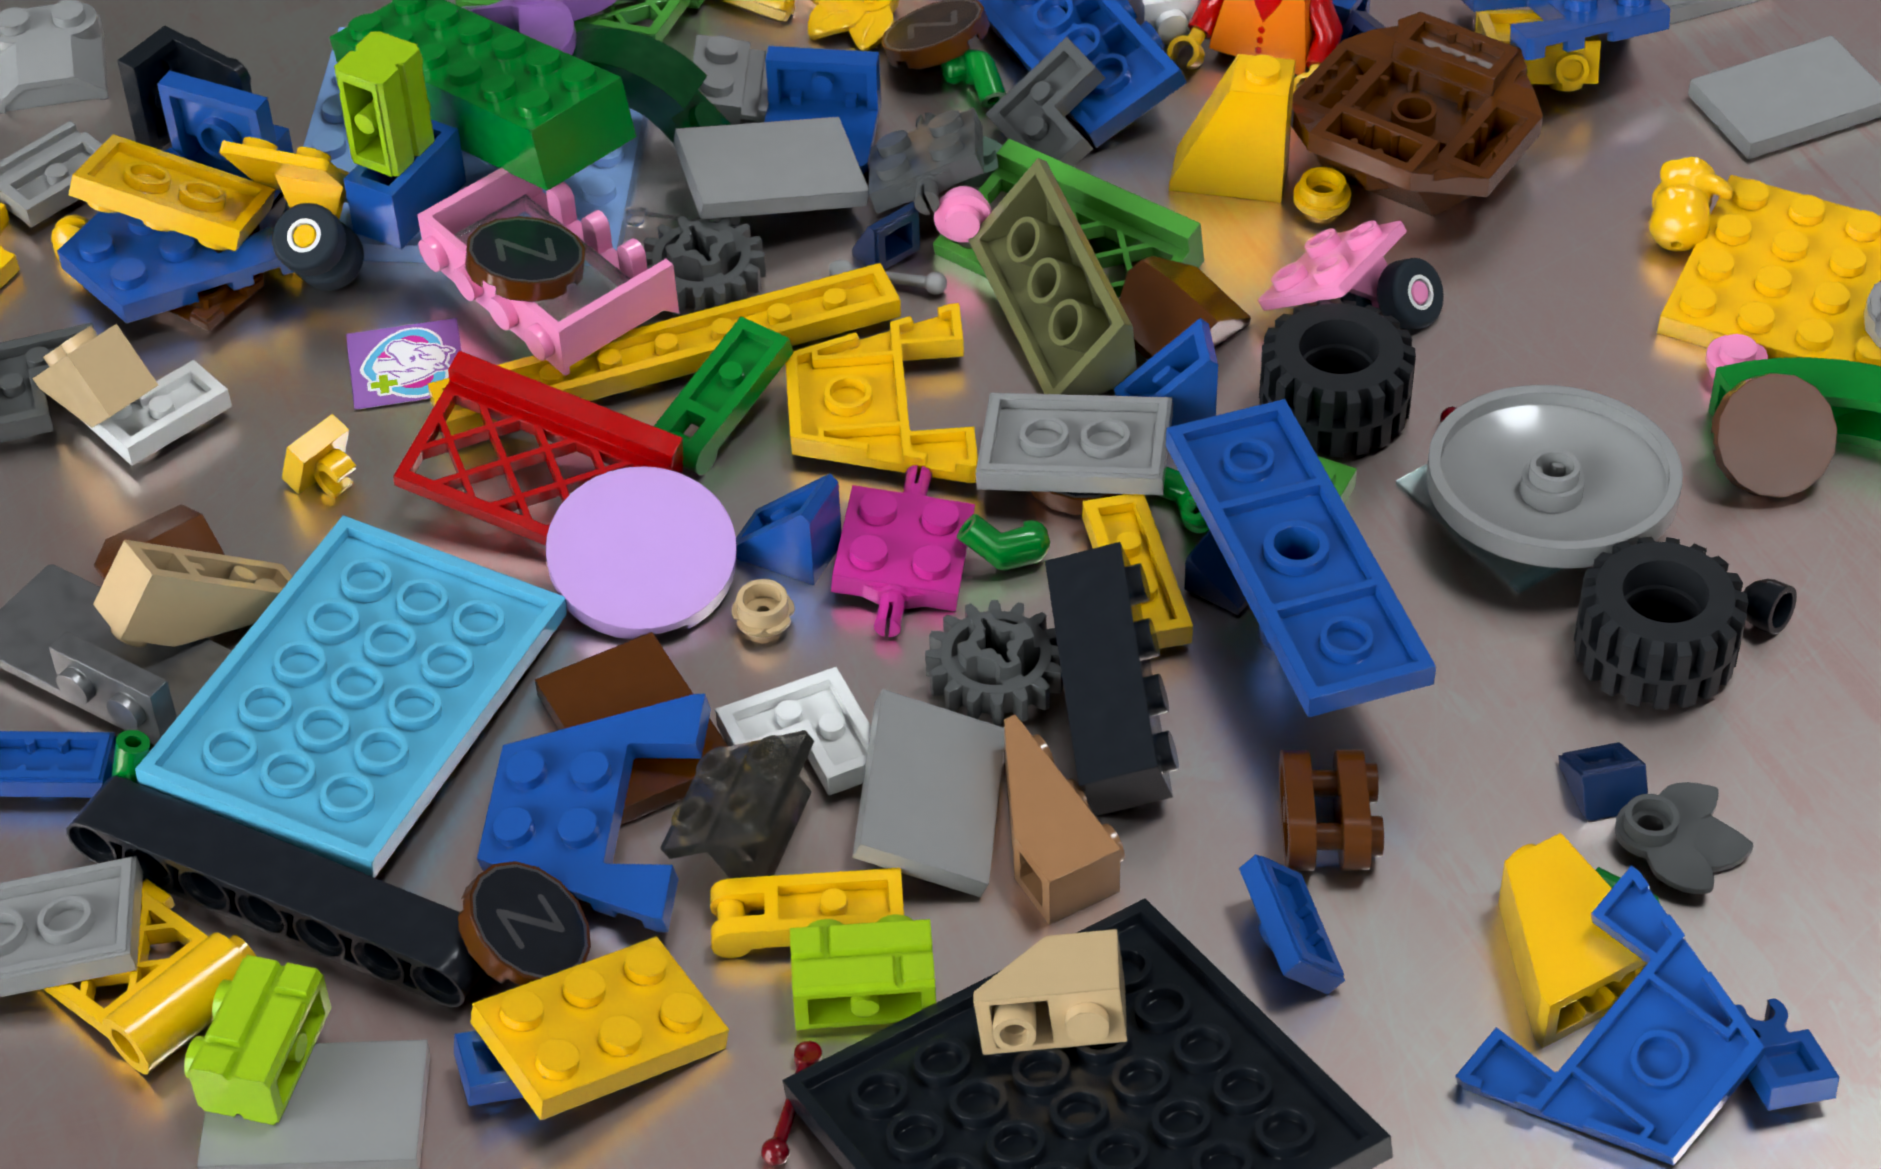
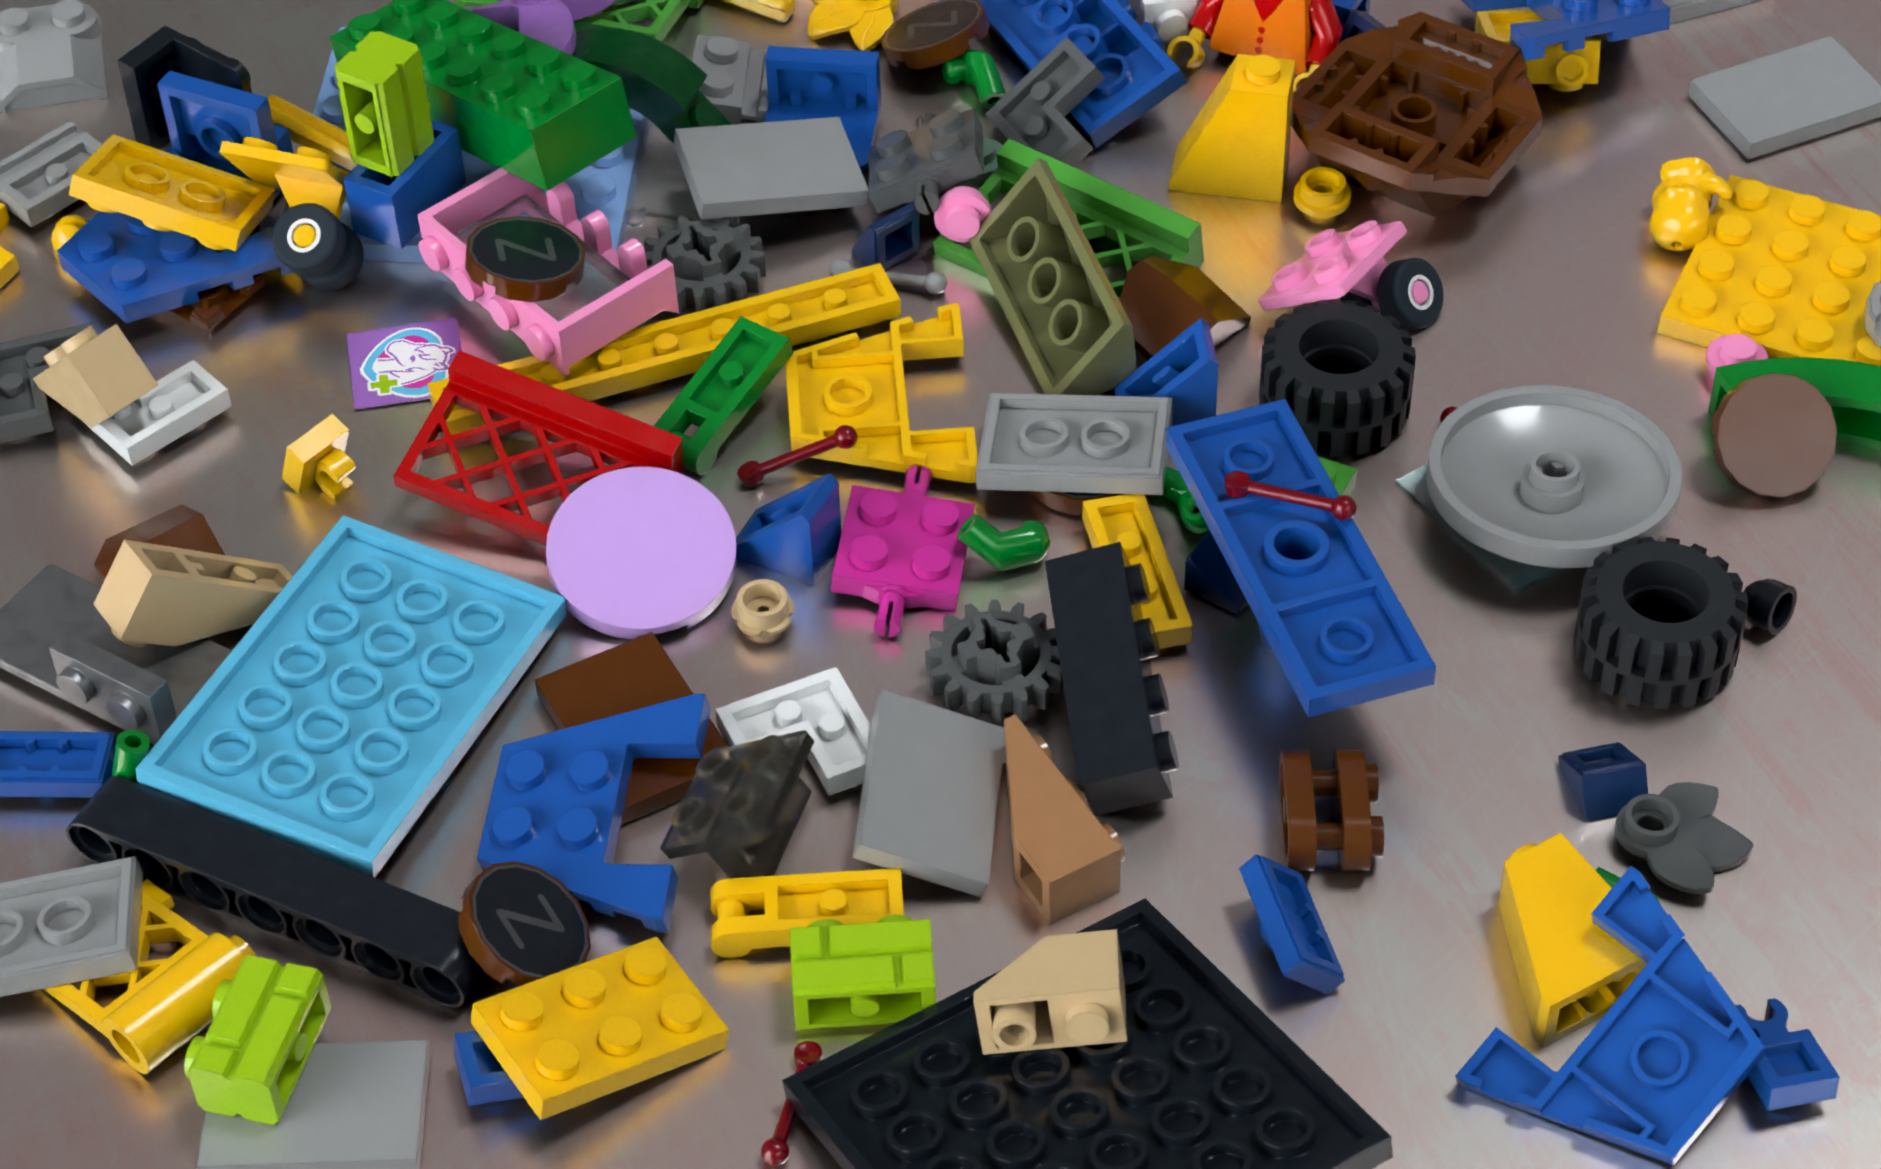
(312, 131): none -> yellow axle
(753, 472): none -> dark red hinge
(1240, 485): none -> dark red hinge

